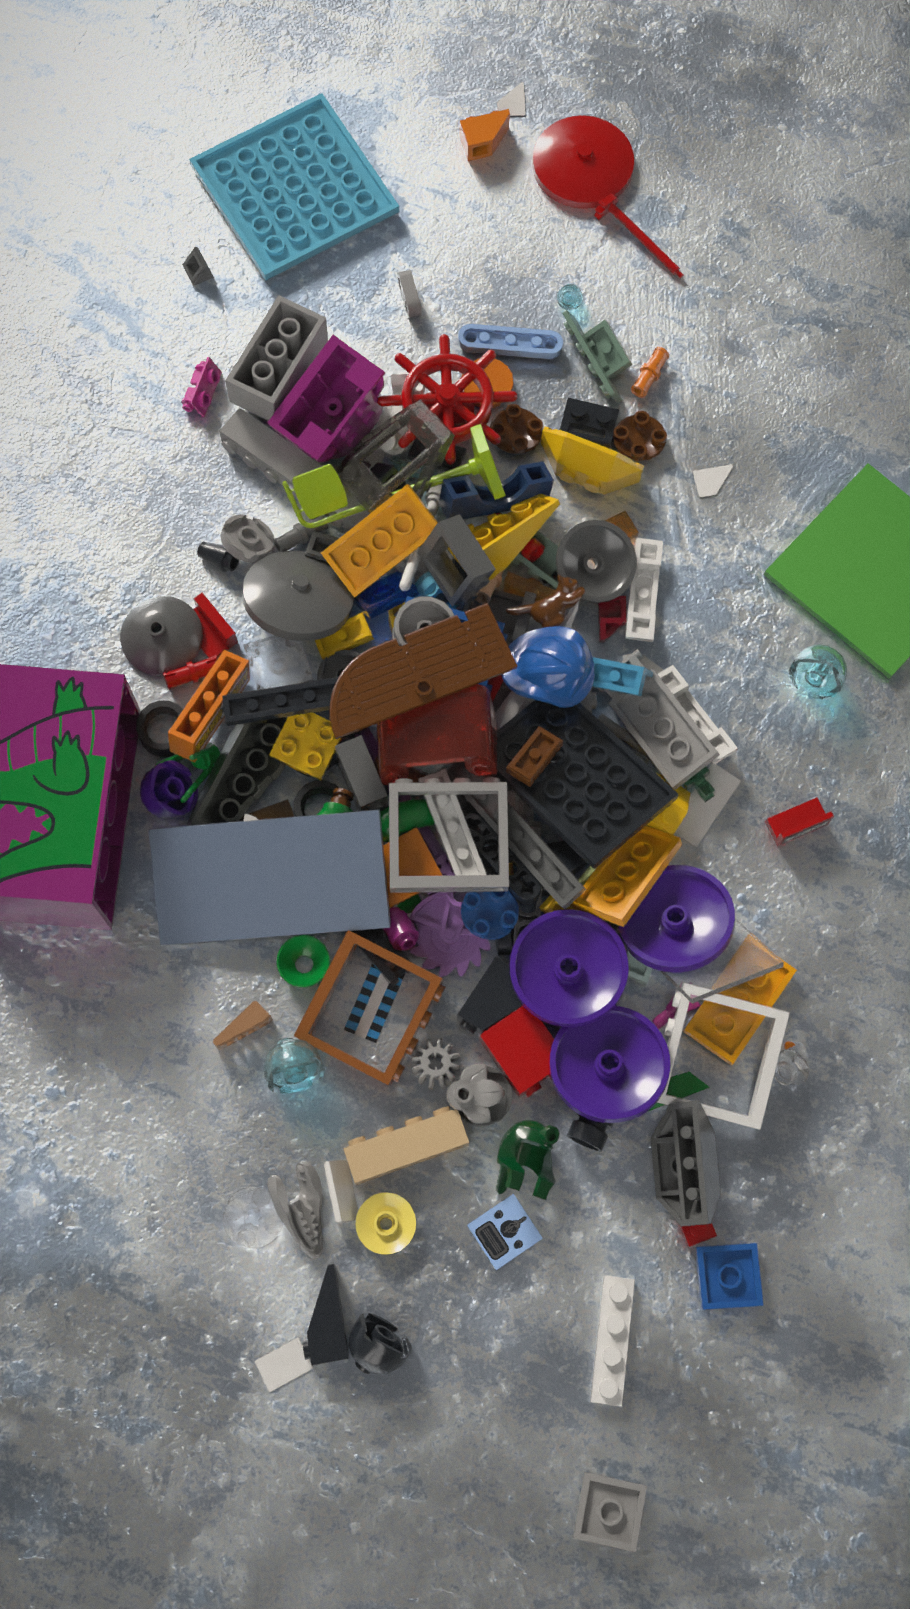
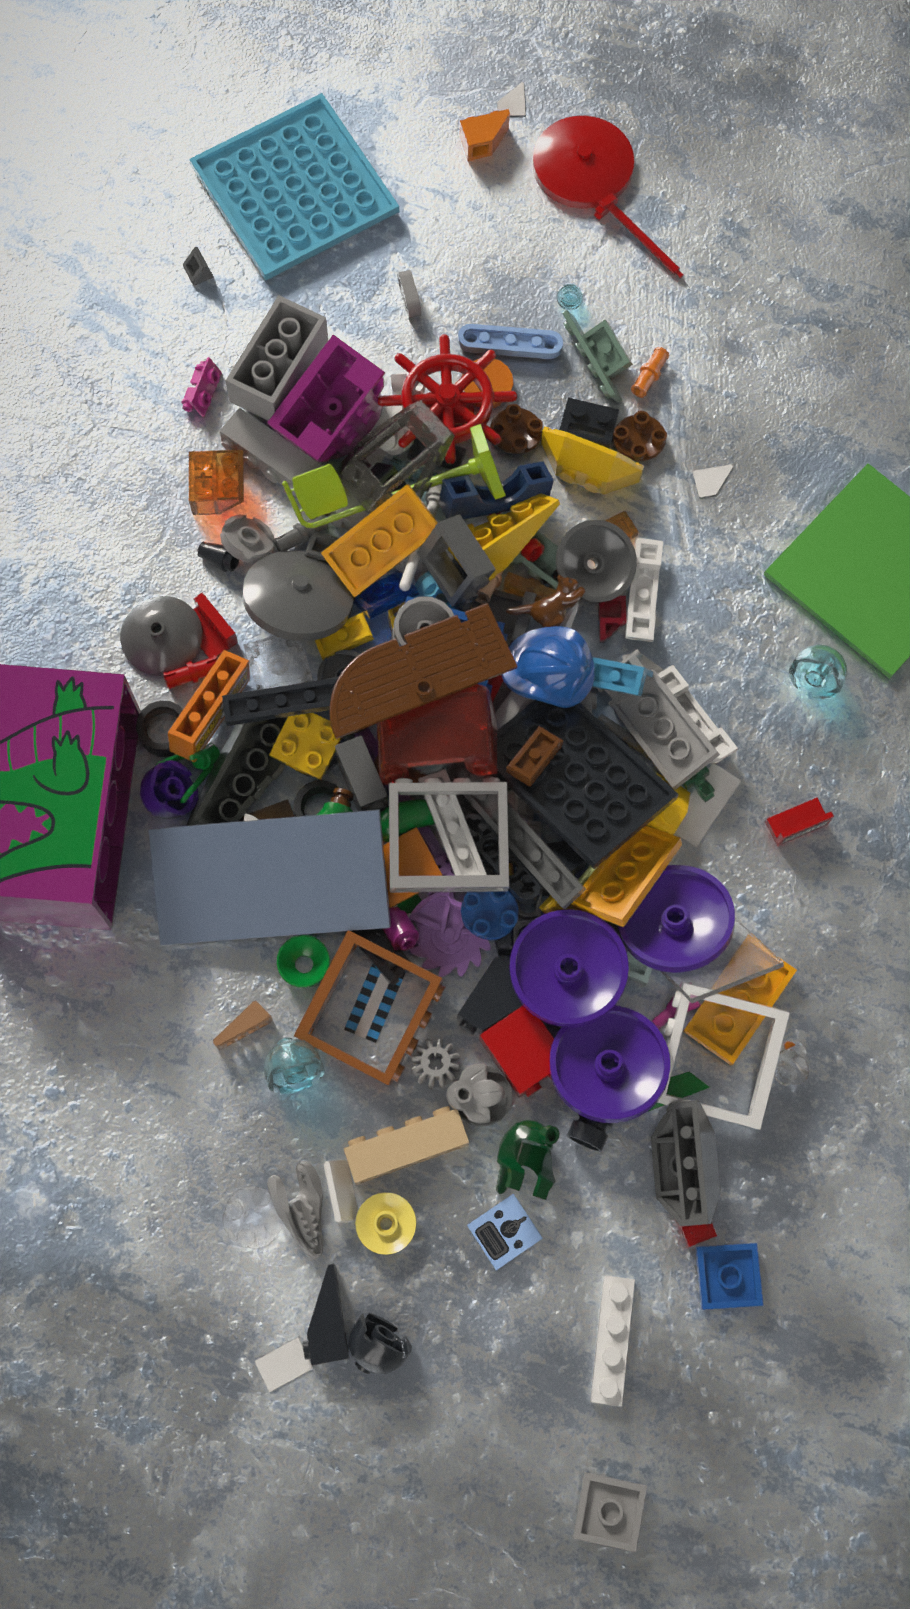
(215, 481): none -> clear orange slope

